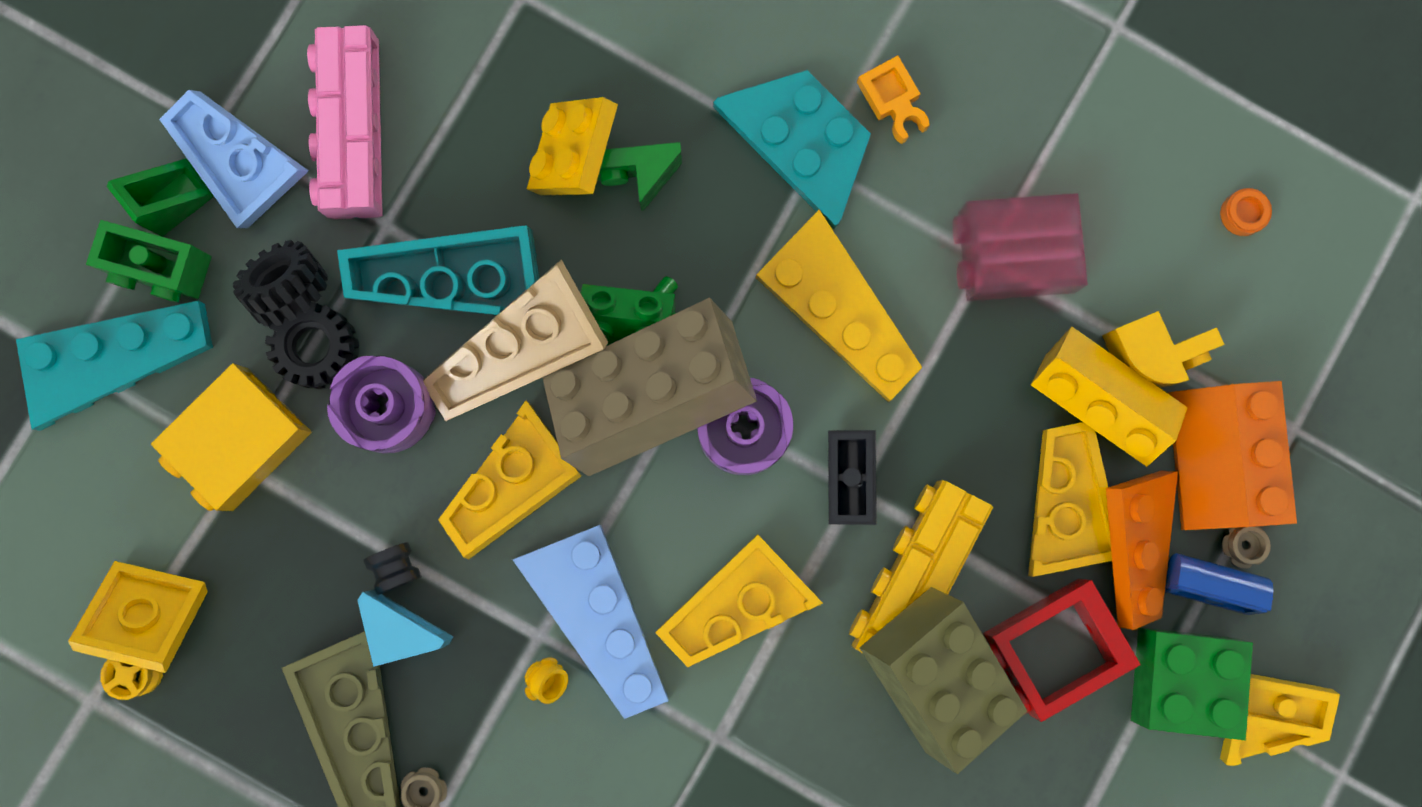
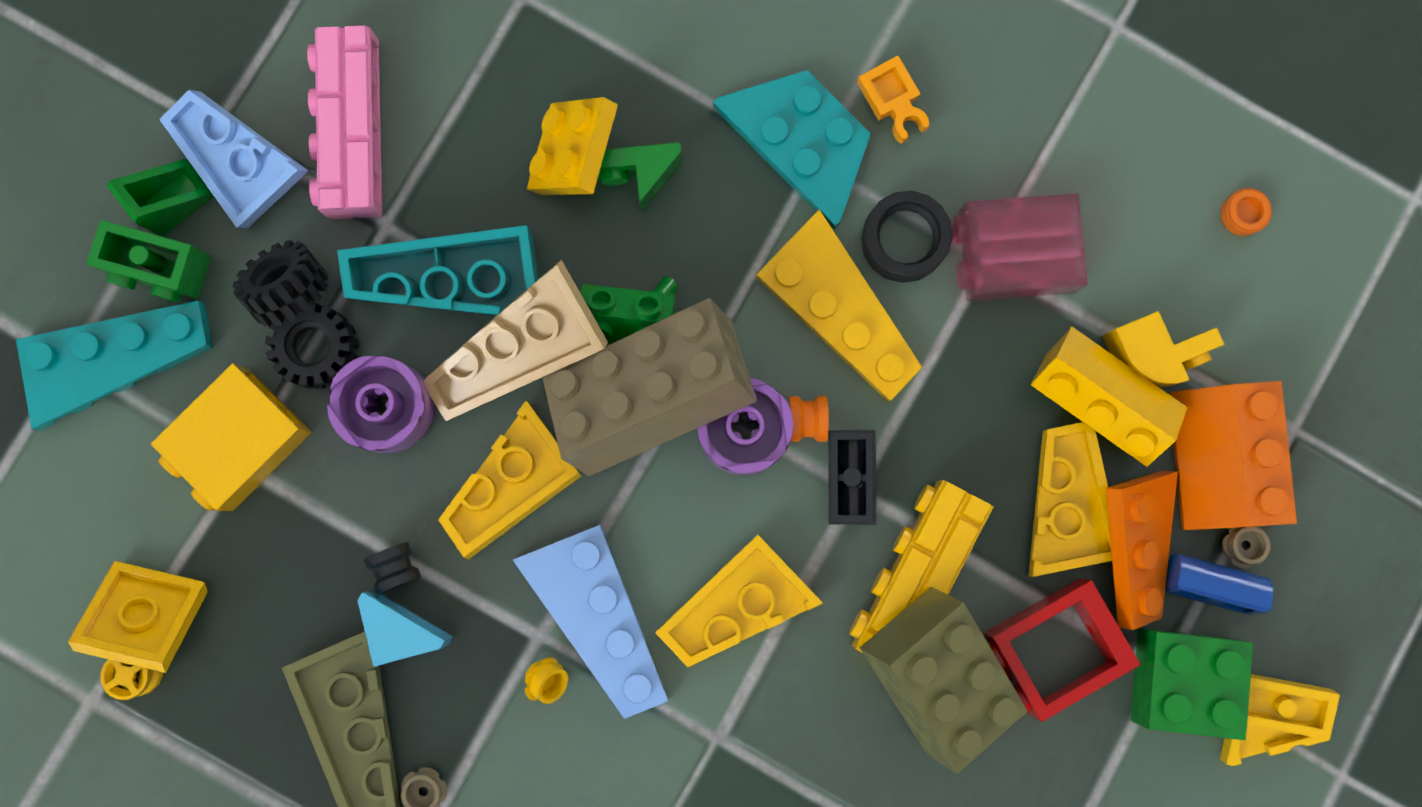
(809, 418): none -> orange wheel
(916, 203): none -> black tyre

